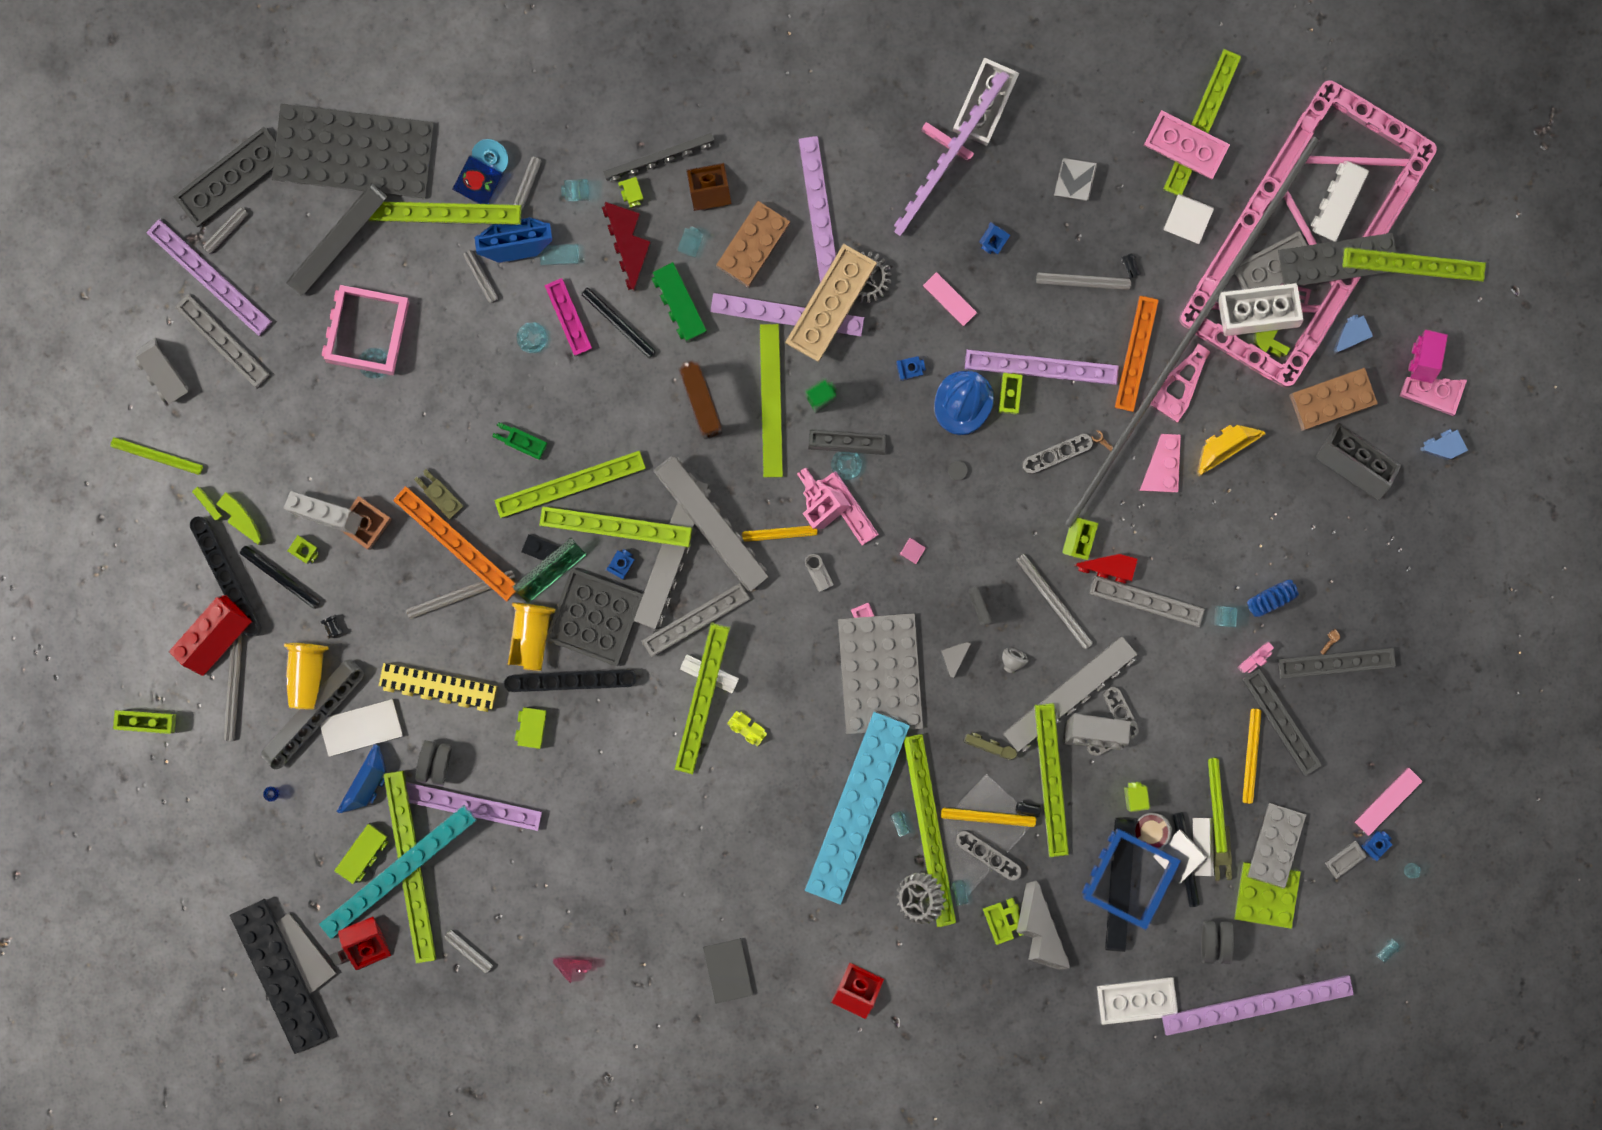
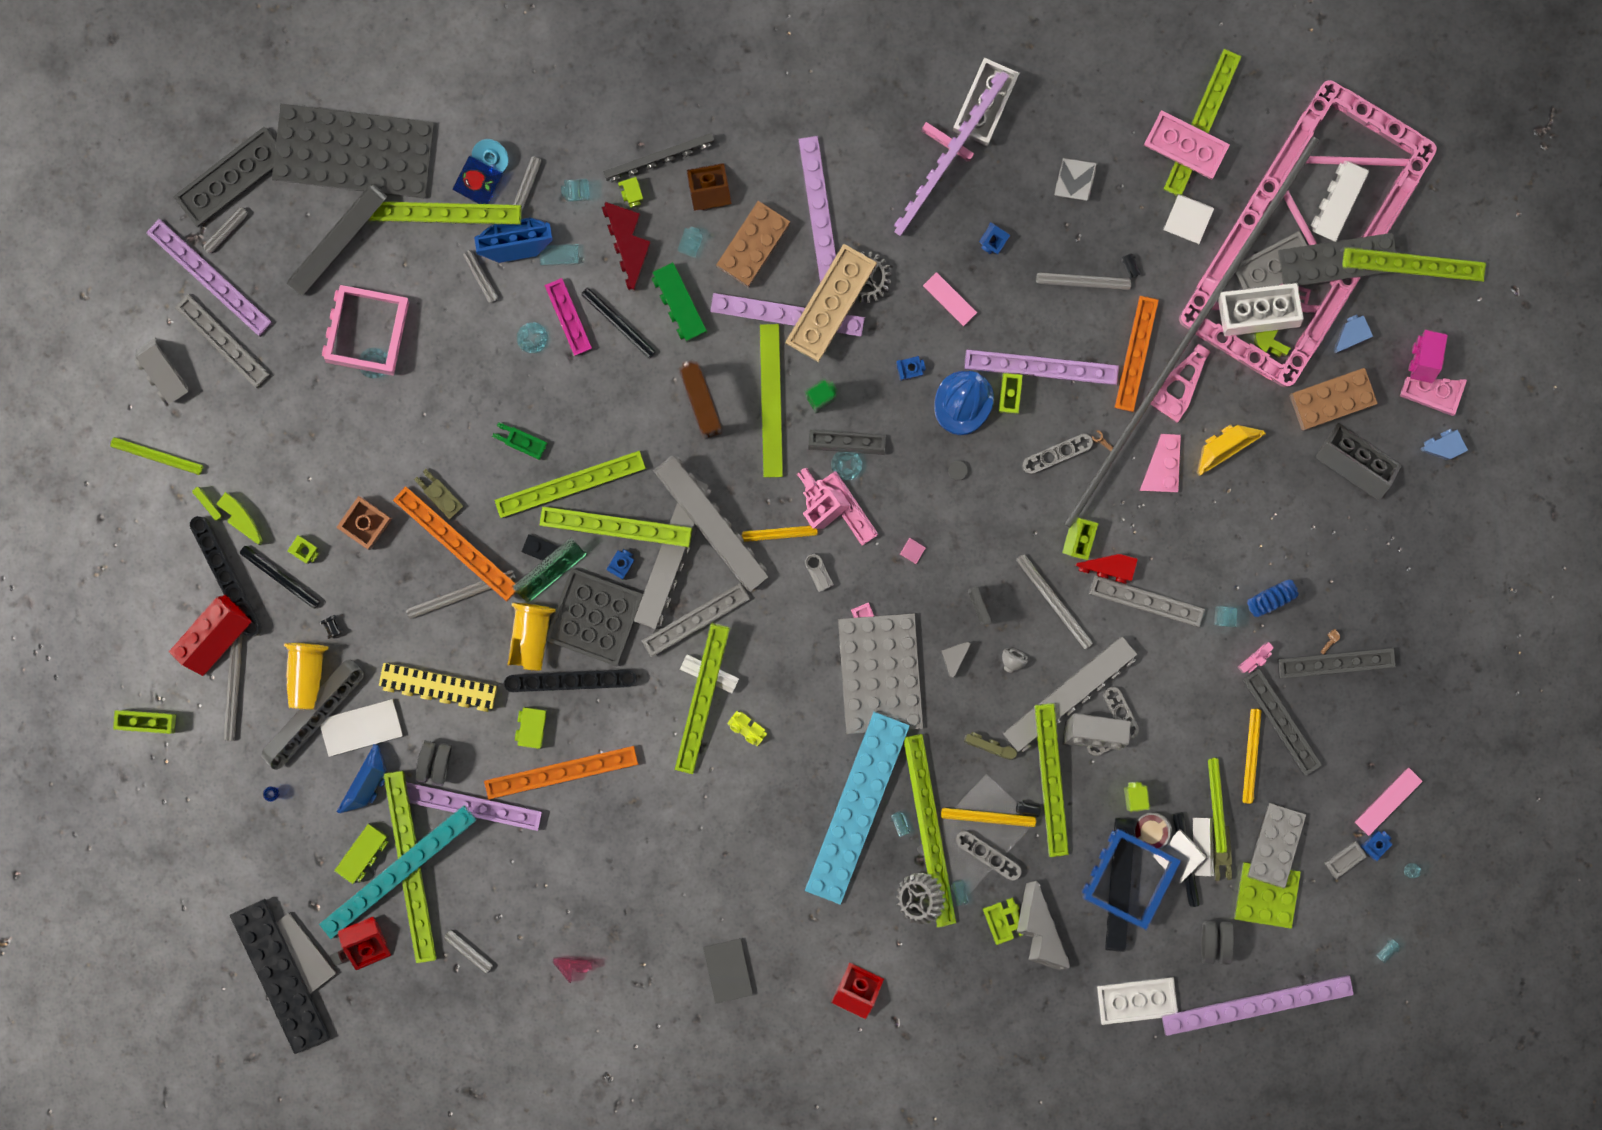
(322, 512): light grey brick -> none
(561, 772): none -> orange plate

